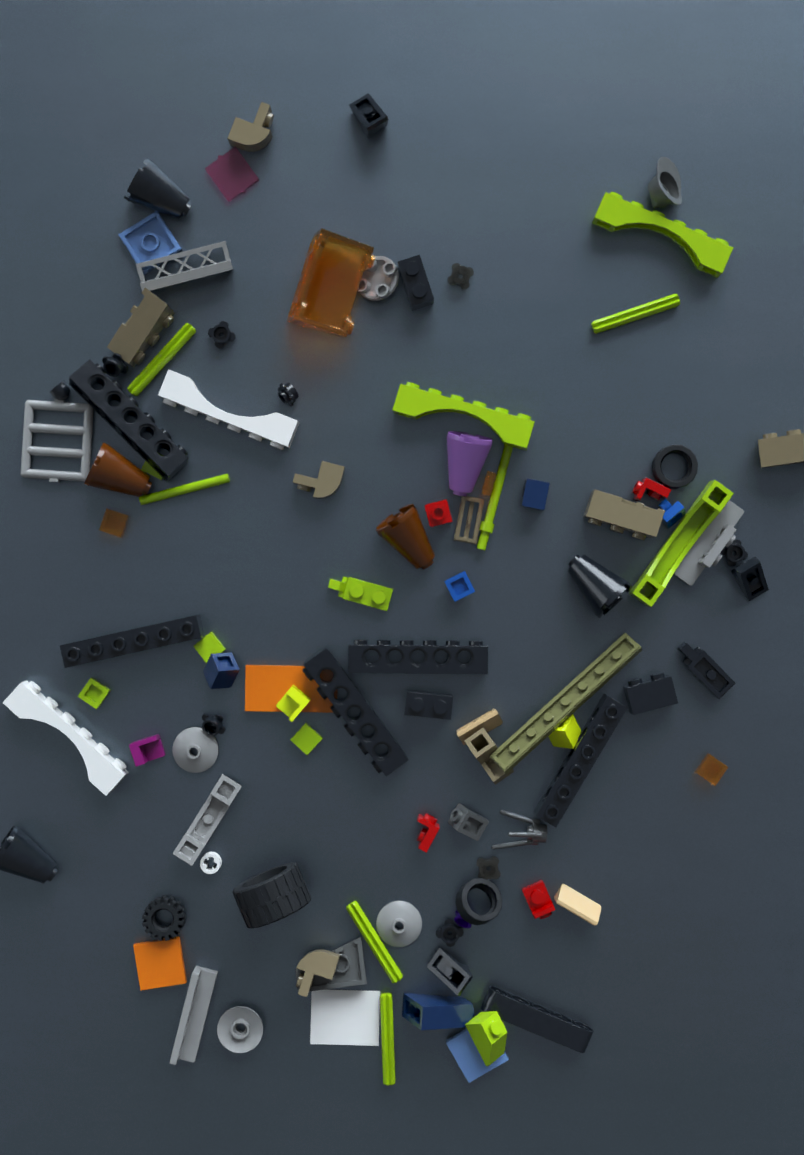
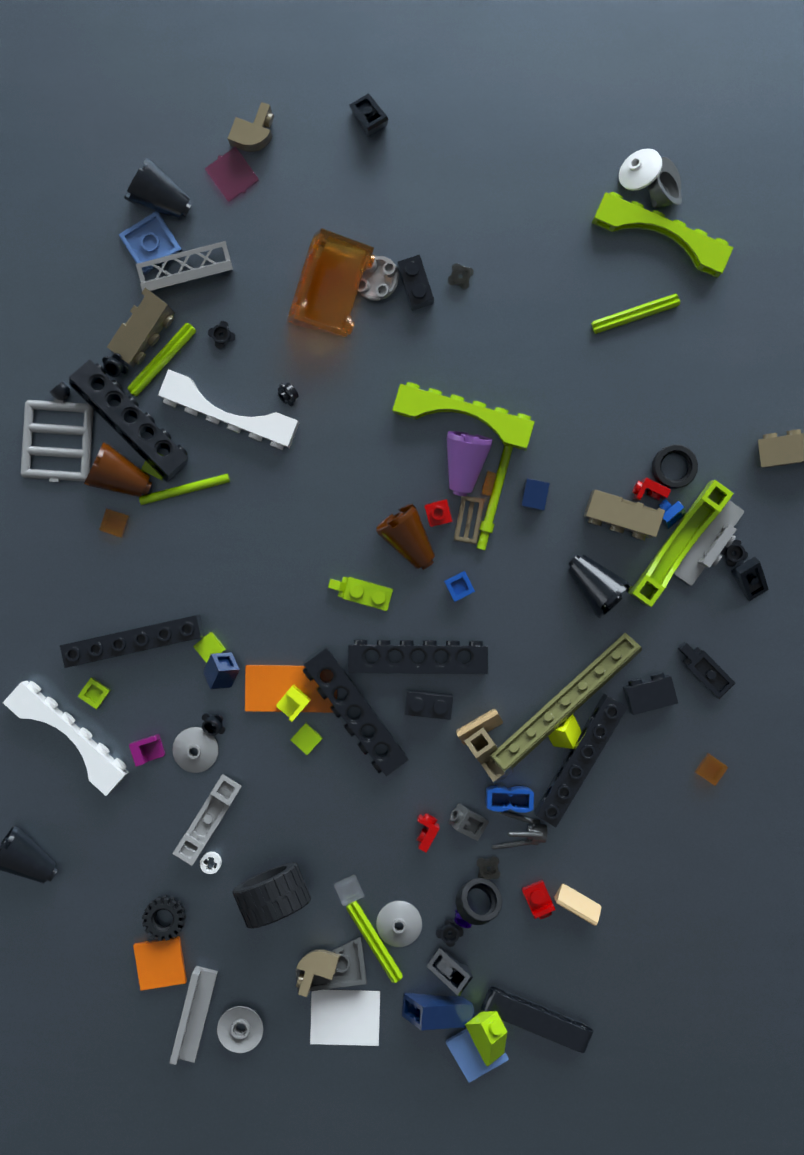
(328, 480): dark tan brick -> none
(349, 890): none -> clear tile
(387, 1038): lime axle -> none
(516, 798): none -> blue brick
(640, 169): none -> white dish

